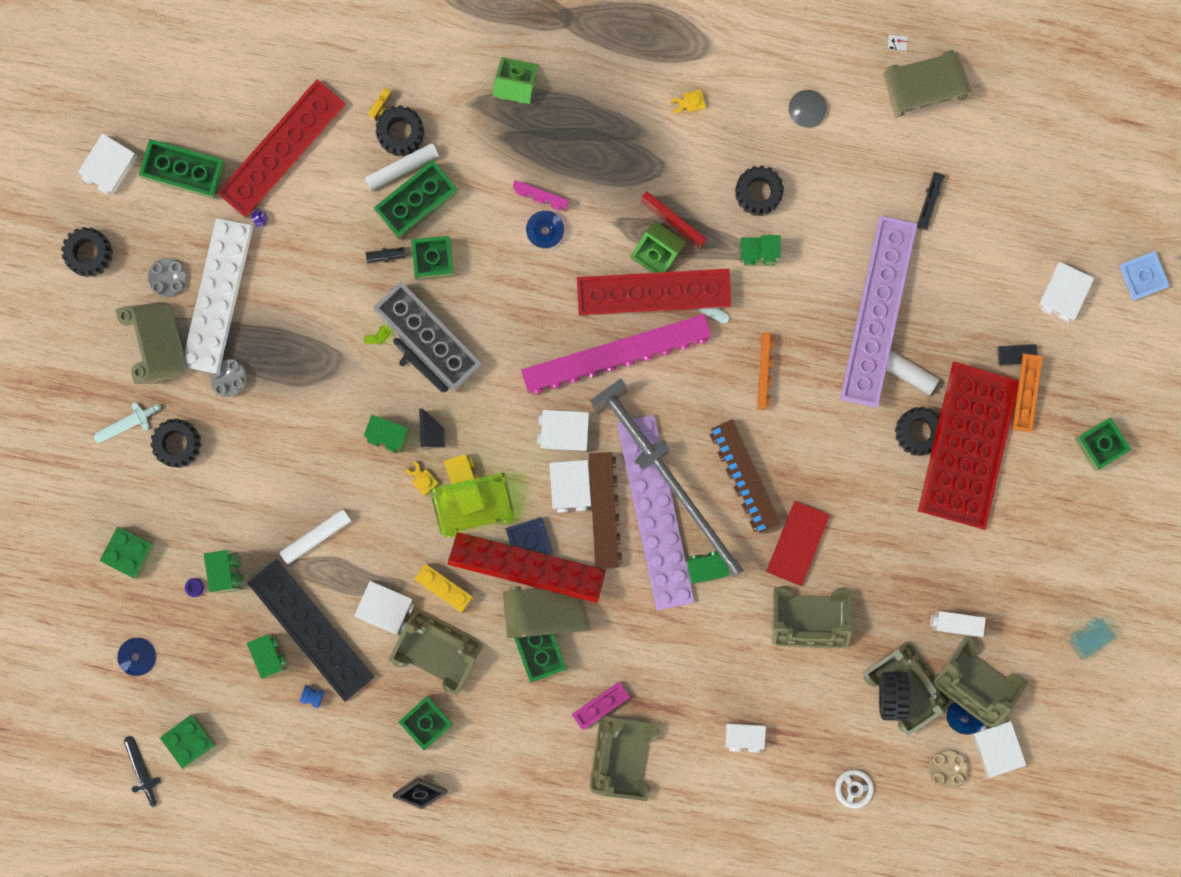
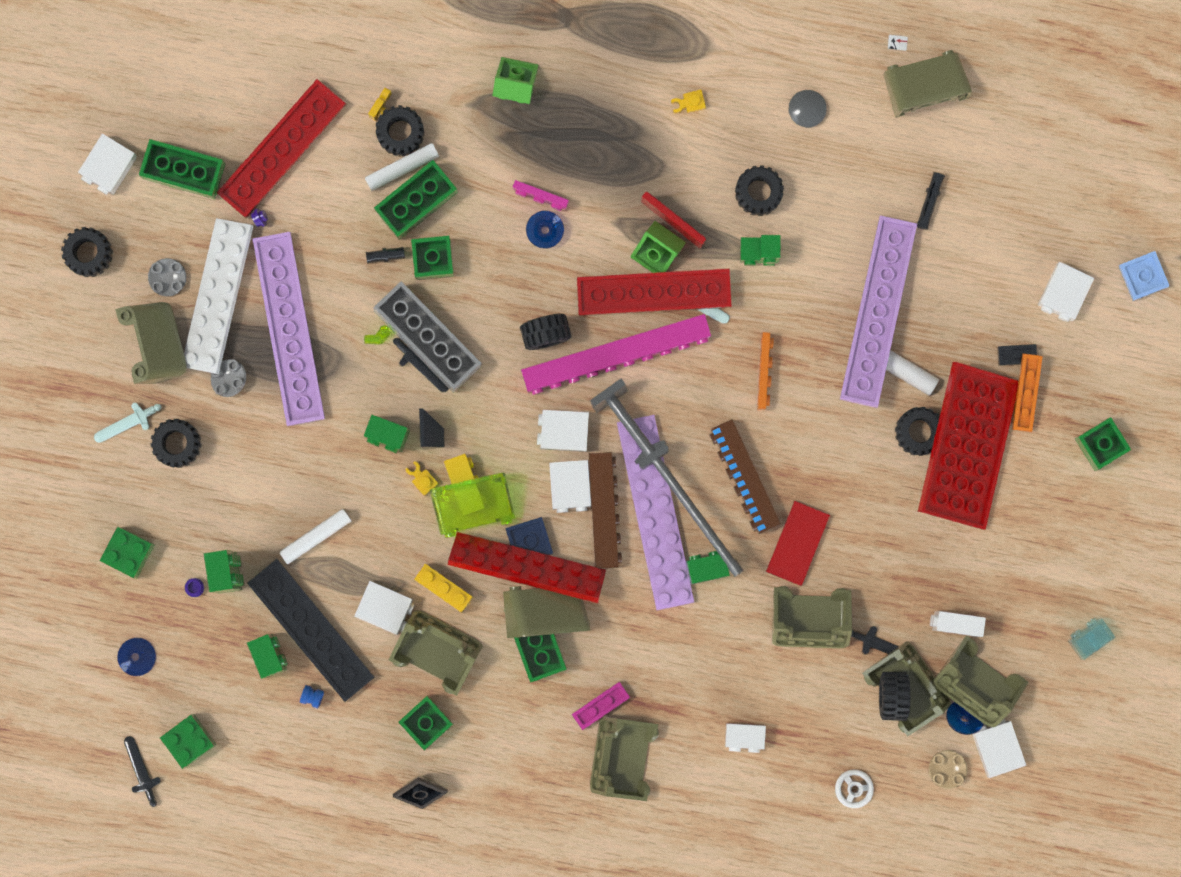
(288, 329): none -> lavender plate
(545, 331): none -> black tyre
(869, 640): none -> black sword

